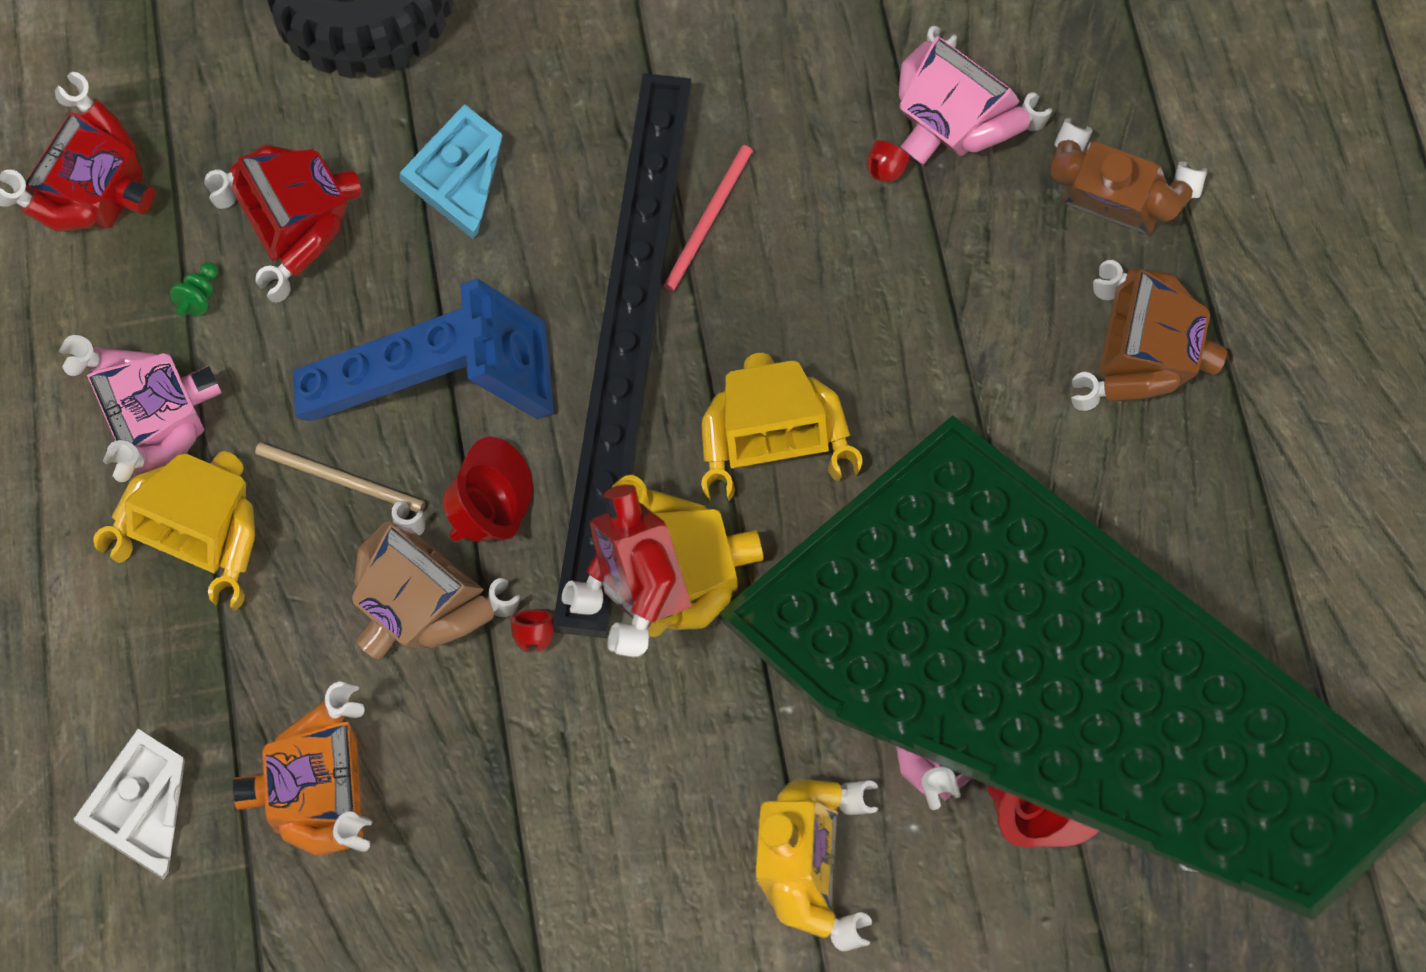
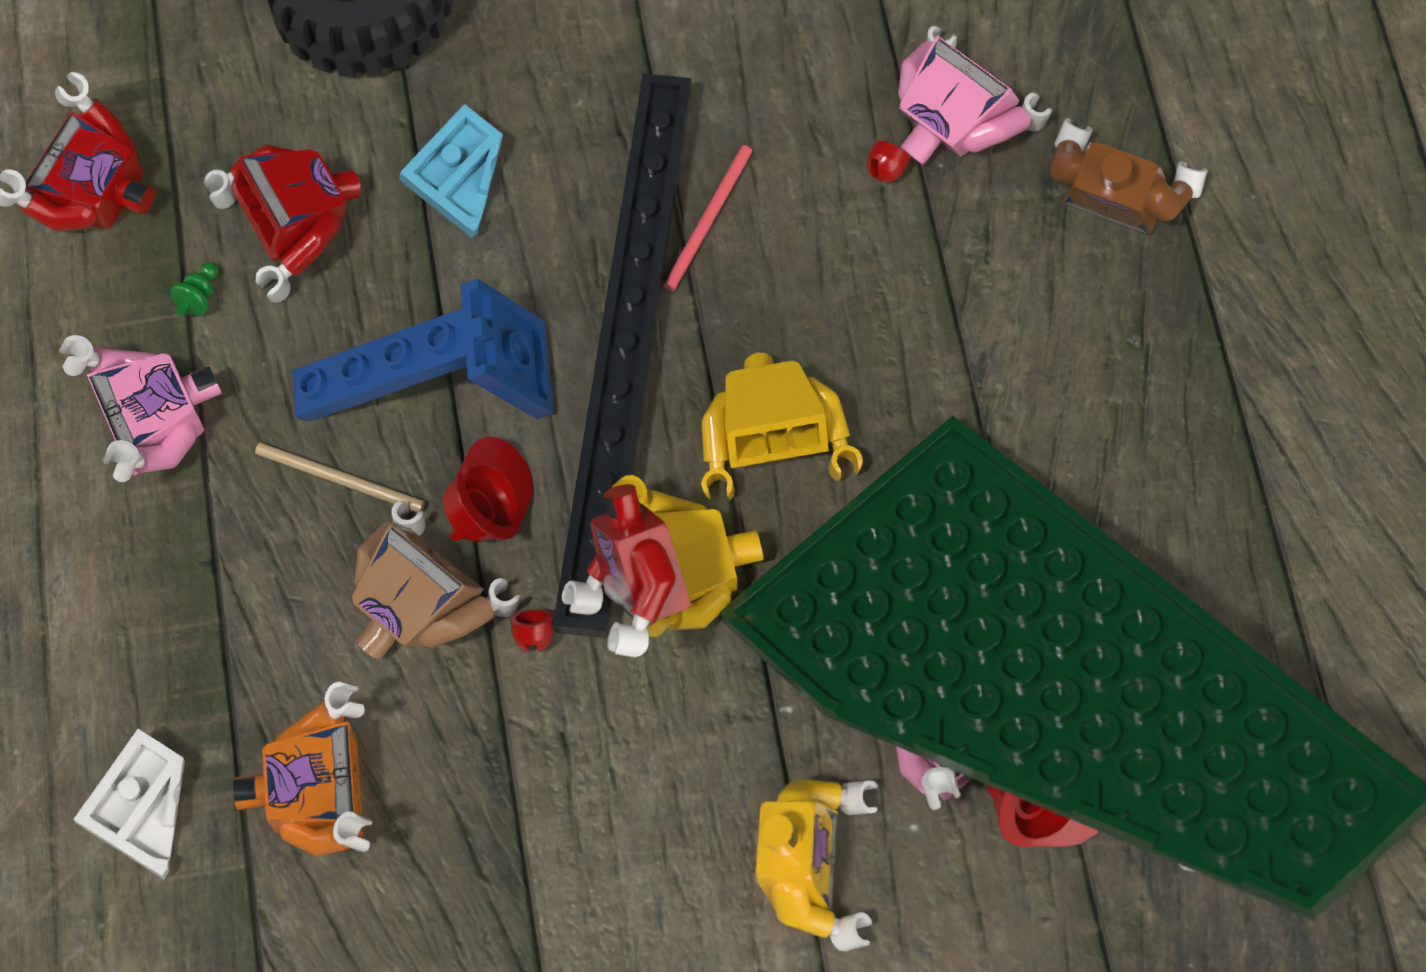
(190, 513): yellow torso -> none
(1151, 338): dark orange torso -> none

